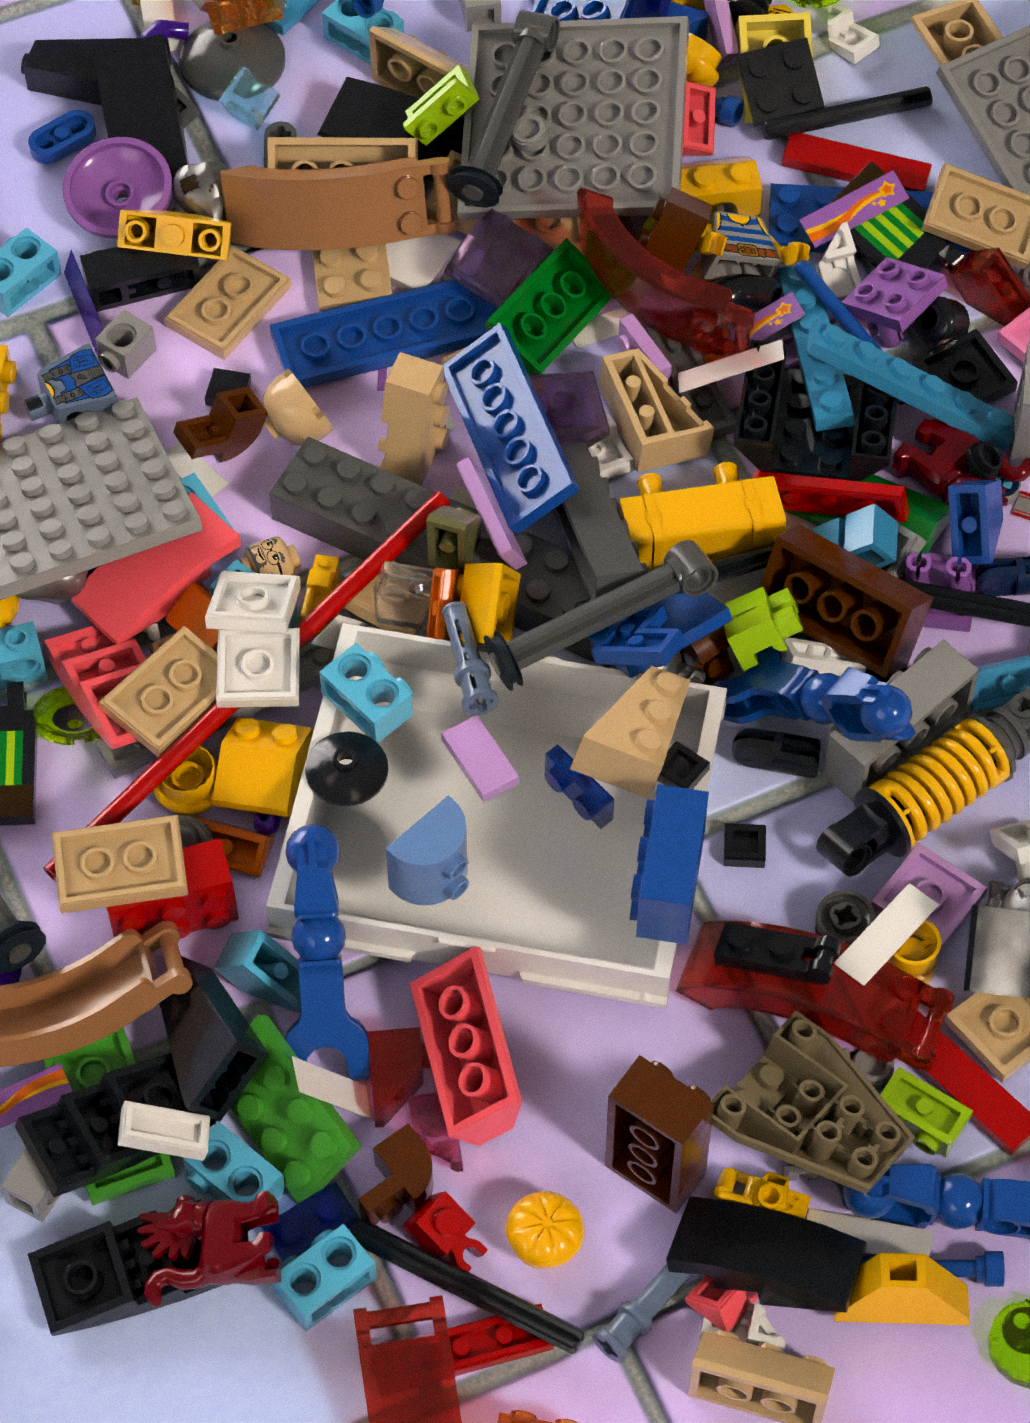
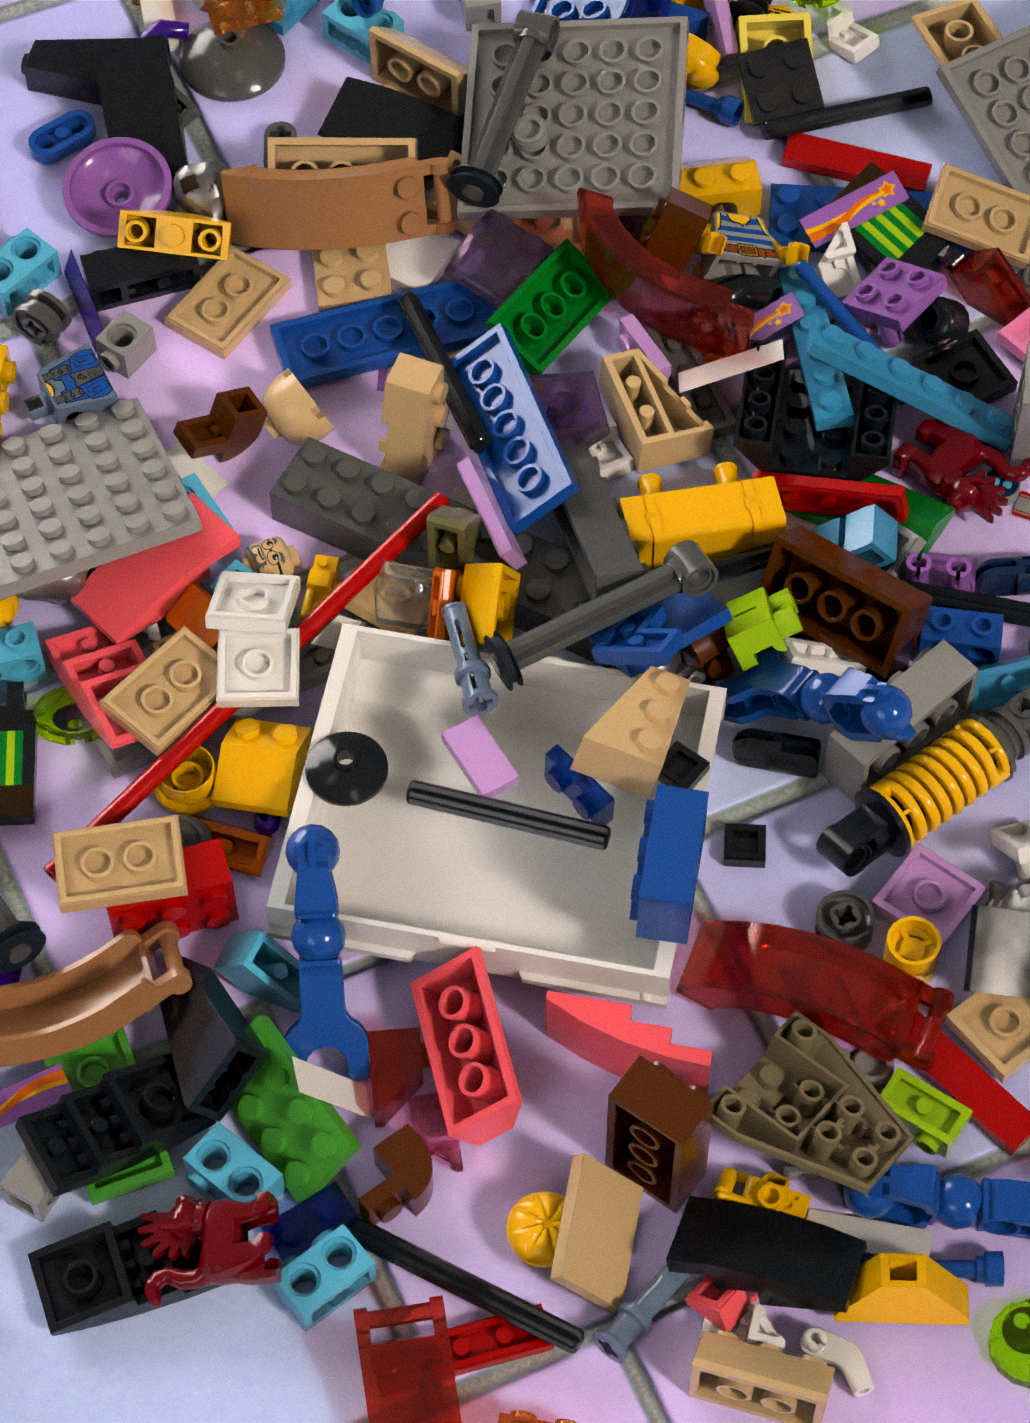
(41, 317): none -> dark grey wheel
(164, 1130): white tile -> none
(225, 380): black tile -> none
(248, 99): clear light blue panel -> none
(359, 697): medium azure brick -> none
(430, 857): medium blue brick -> none
(433, 351): none -> black axle
(441, 106): lime bracket -> none
(441, 1229): red brick -> none
(508, 814): none -> black axle
(596, 1232): none -> tan tile
(601, 327): white sticker -> none
(610, 1039): none -> coral slope
(699, 120): coral slope -> none
(777, 953): black plate -> none
(840, 1354): none -> white arm
(886, 934): white sticker -> none
(969, 632): none -> blue brick
(975, 519): blue slope -> none
(984, 460): black plate -> none

